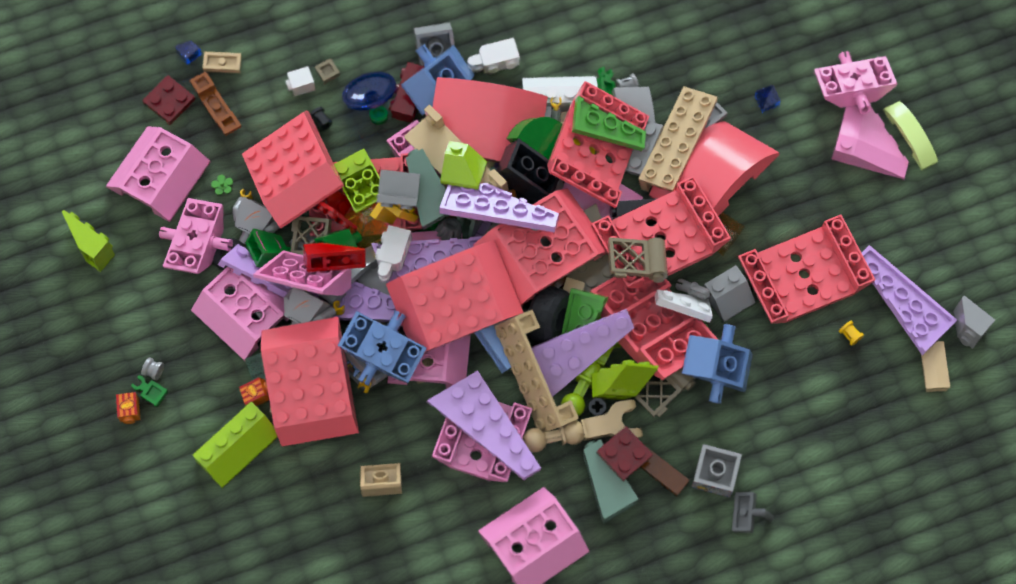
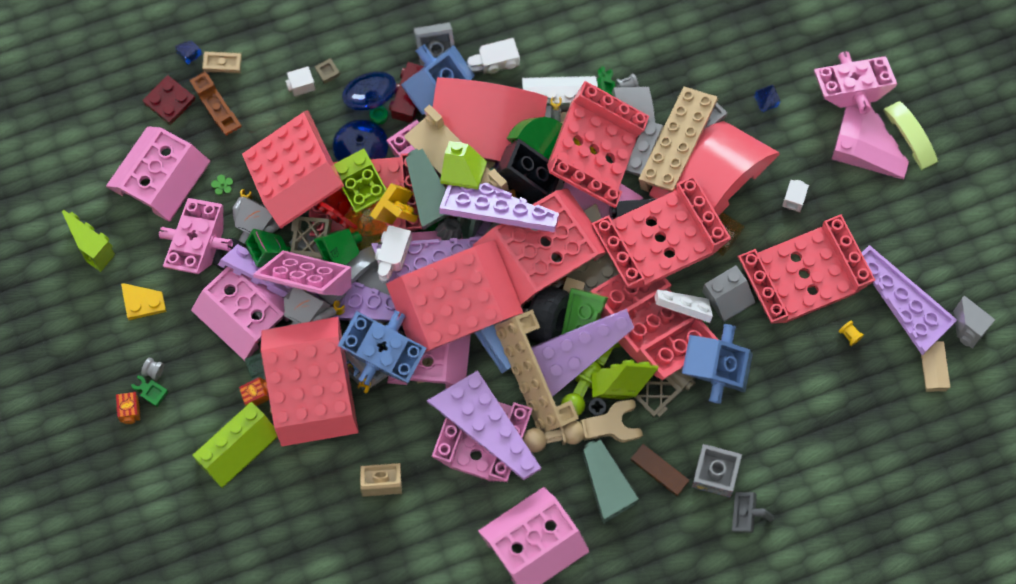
(142, 301): none -> yellow wing
(321, 119): black bush -> none
(332, 257): red slope -> none
(373, 141): none -> clear blue dish
(398, 188): light grey bracket -> none
(595, 123): bright green wing -> none
(624, 453): dark red plate -> none
(653, 260): dark tan piece -> none
(693, 289): light grey axle -> none
(795, 195): none -> white brick

